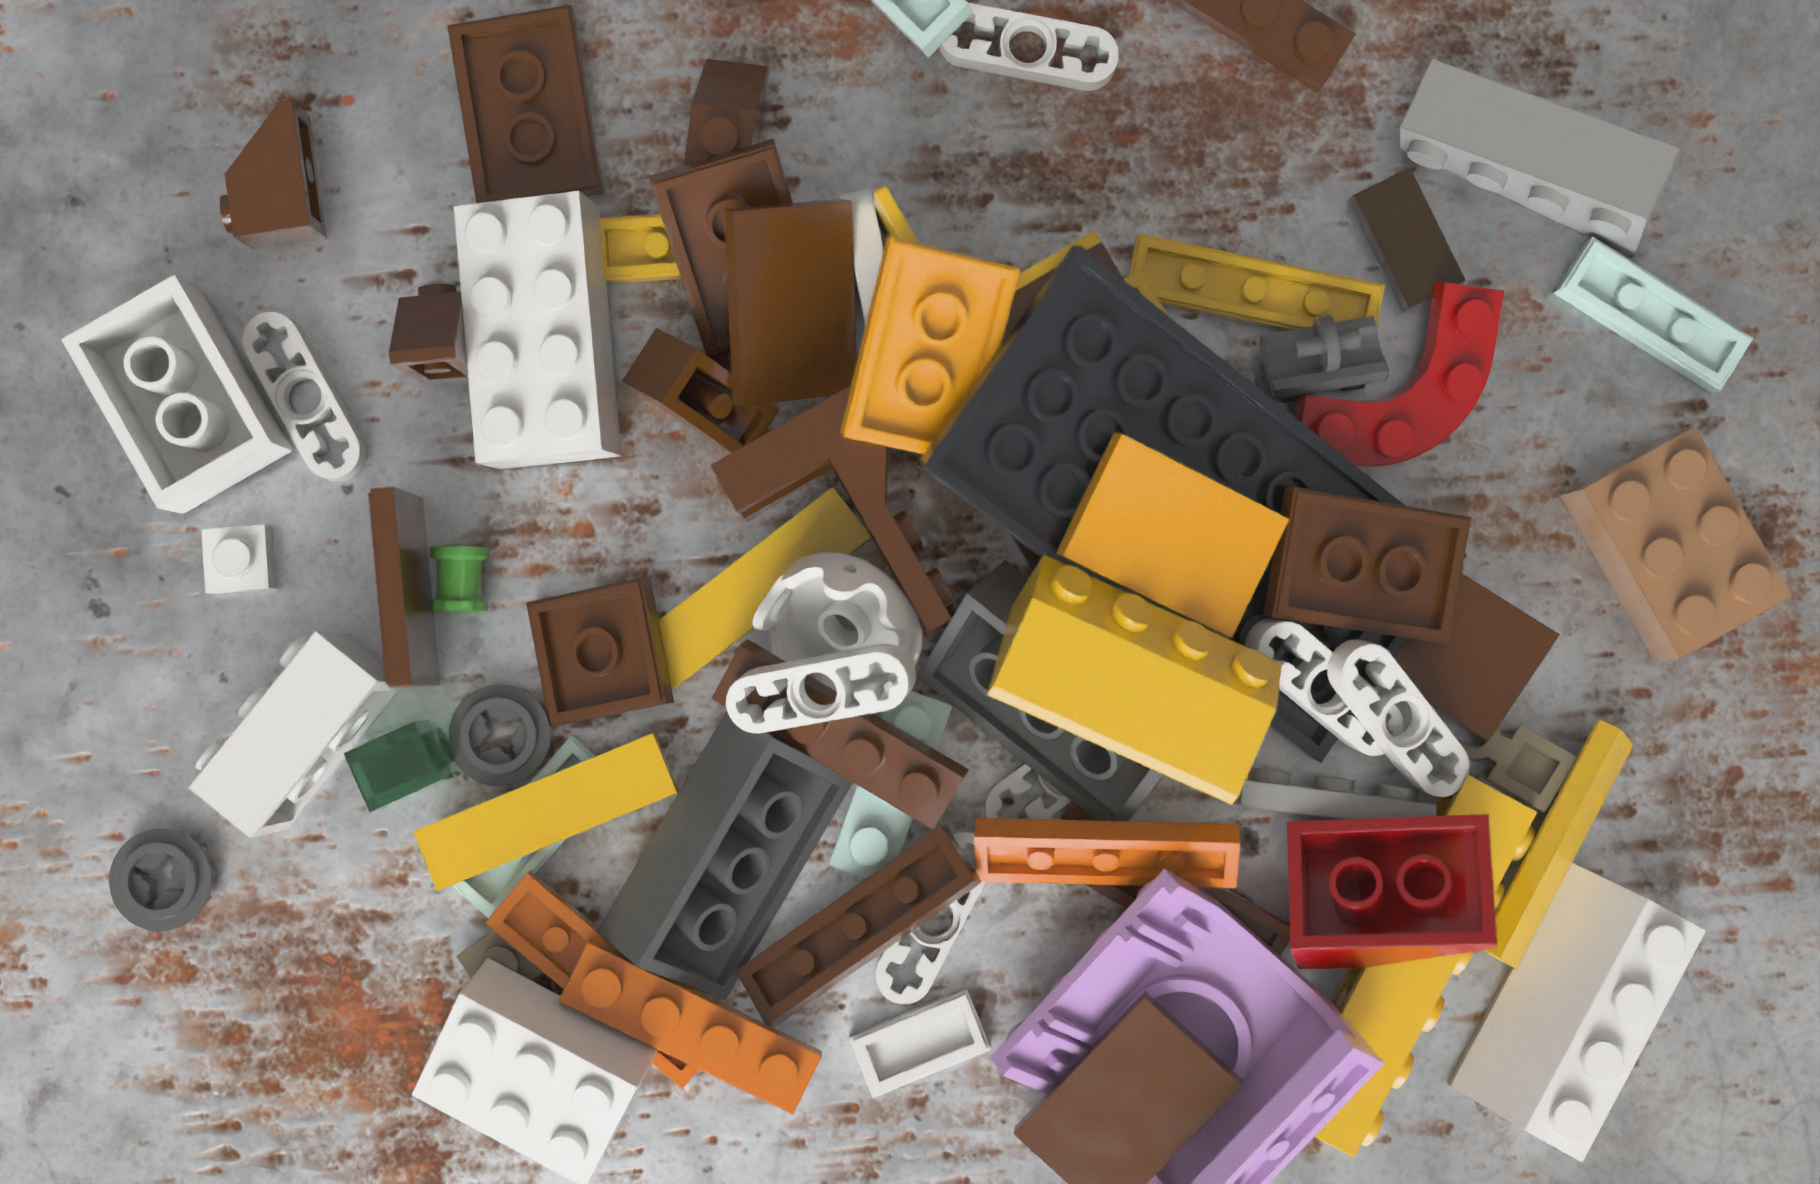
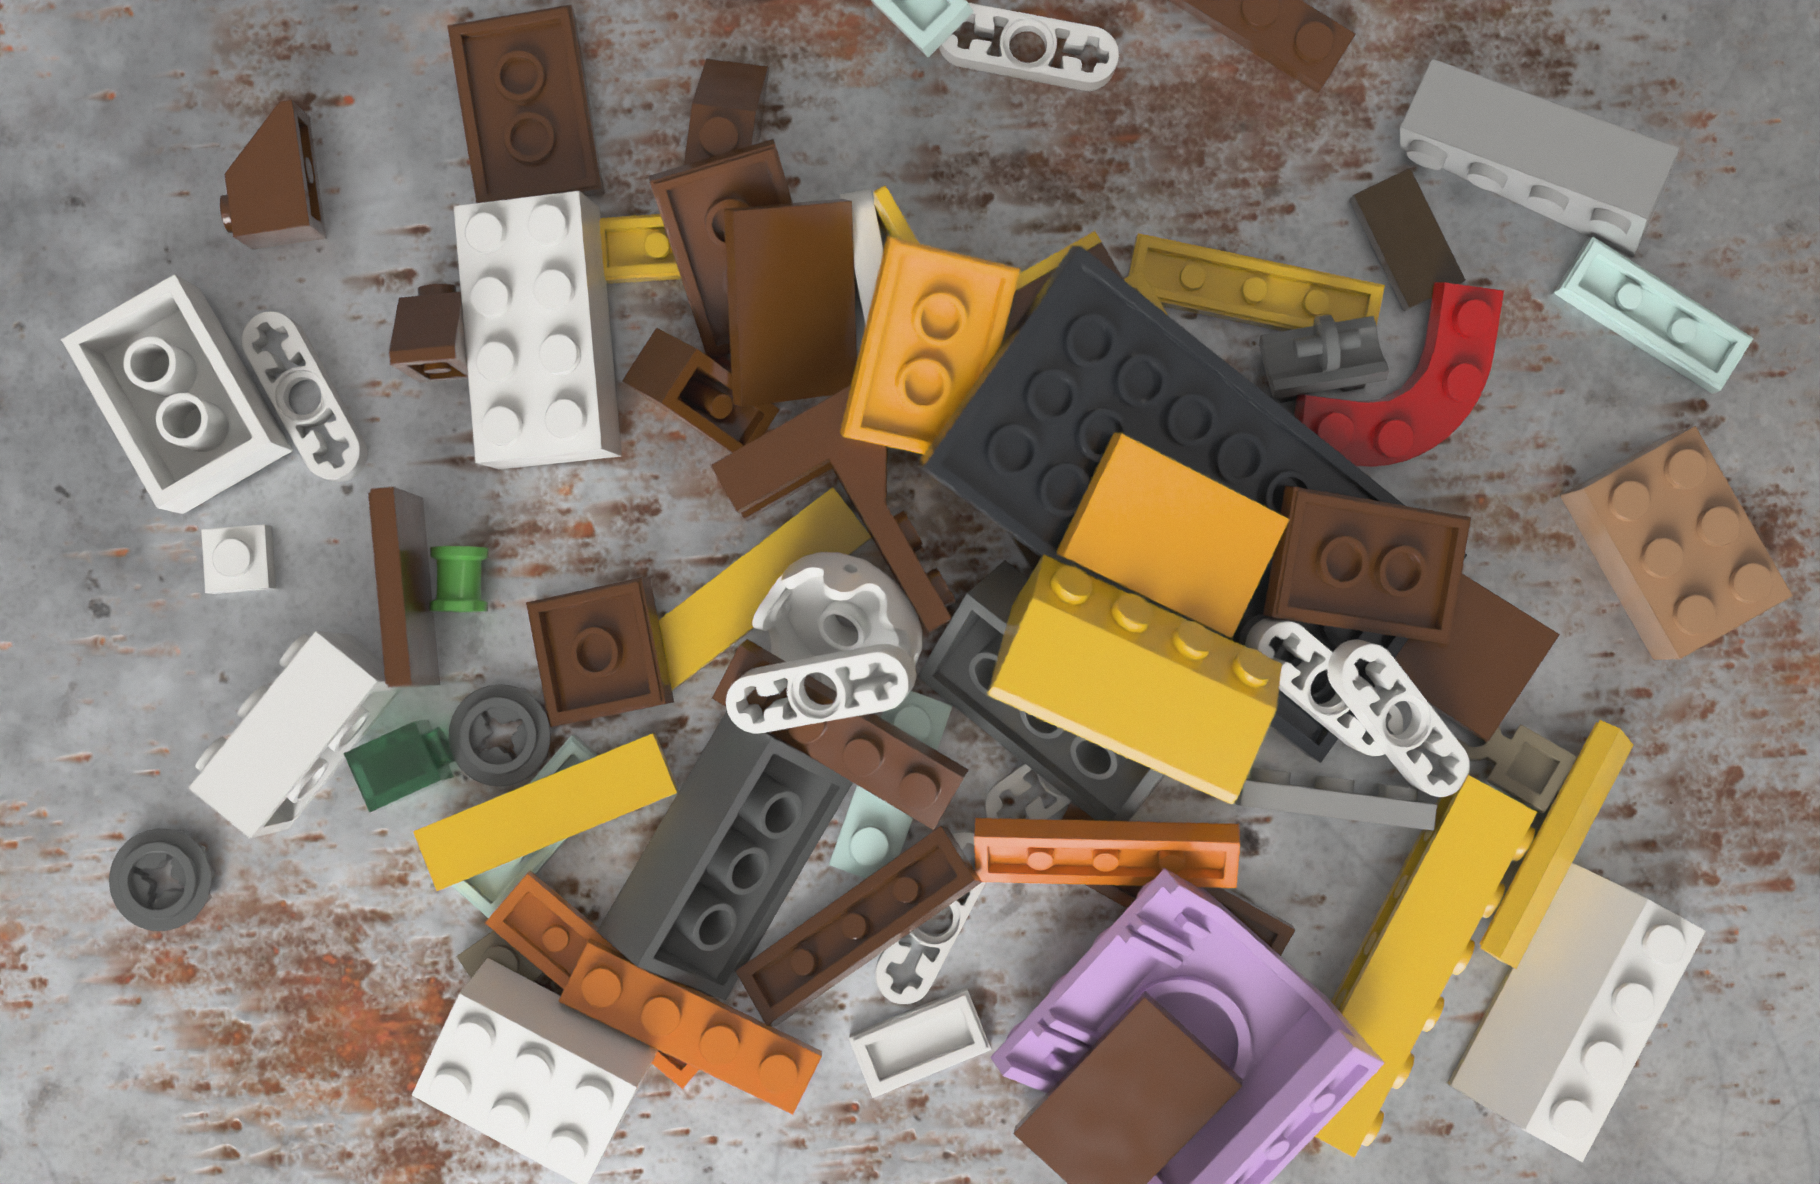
(1389, 890): red slope -> none

